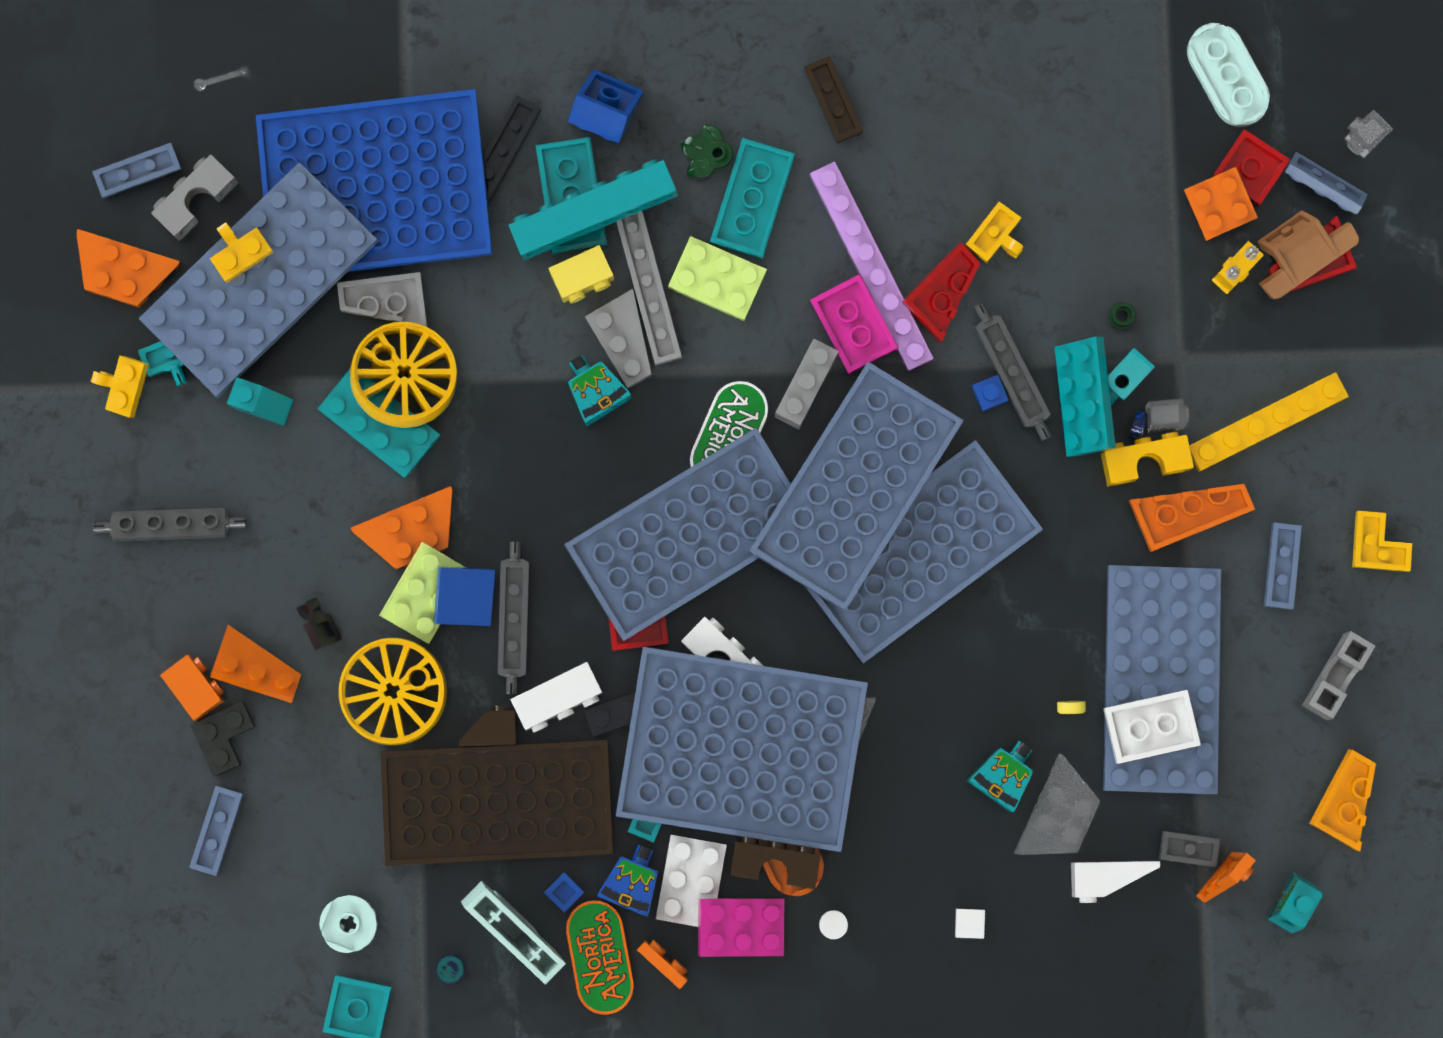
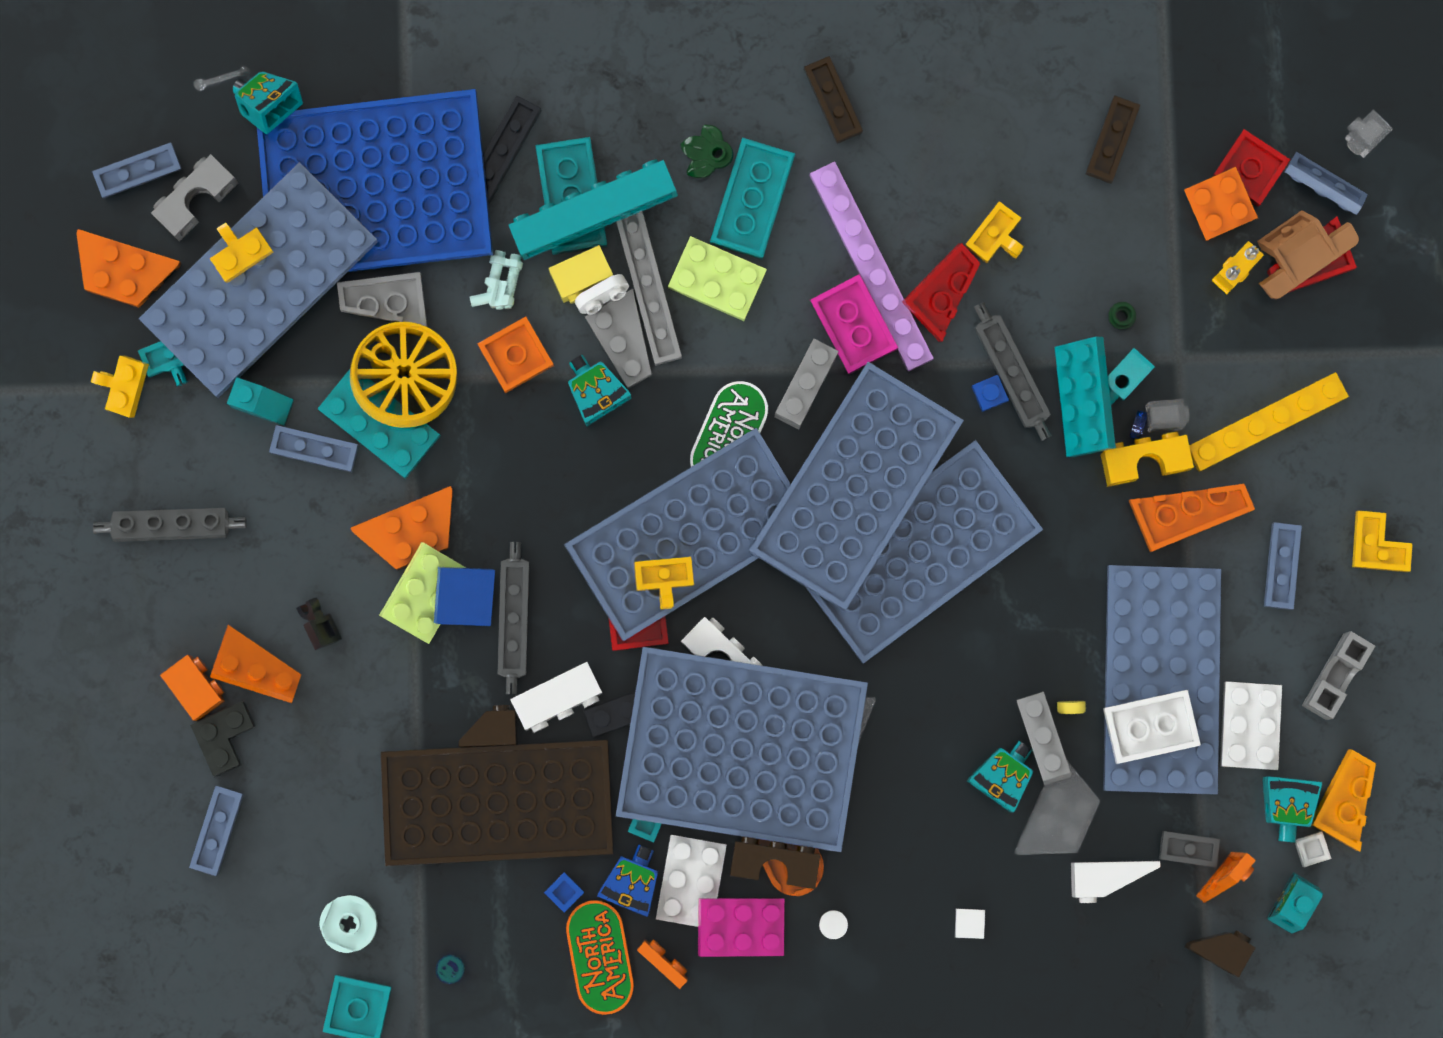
(267, 100): none -> teal torso
(313, 448): none -> sand blue plate
(397, 680): yellow piece -> none
(499, 292): none -> light aqua piece
(513, 931): light aqua brick -> none
(515, 354): none -> orange plate
(605, 106): blue slope -> none
(609, 290): none -> white plate
(664, 575): none -> yellow plate
(1044, 738): none -> light grey arch
(1112, 139): none -> dark brown plate
(1224, 950): none -> dark brown slope
(1228, 74): light aqua tile -> none
(1250, 725): none -> white plate
(1290, 804): none -> teal torso
(1312, 849): none -> white tile

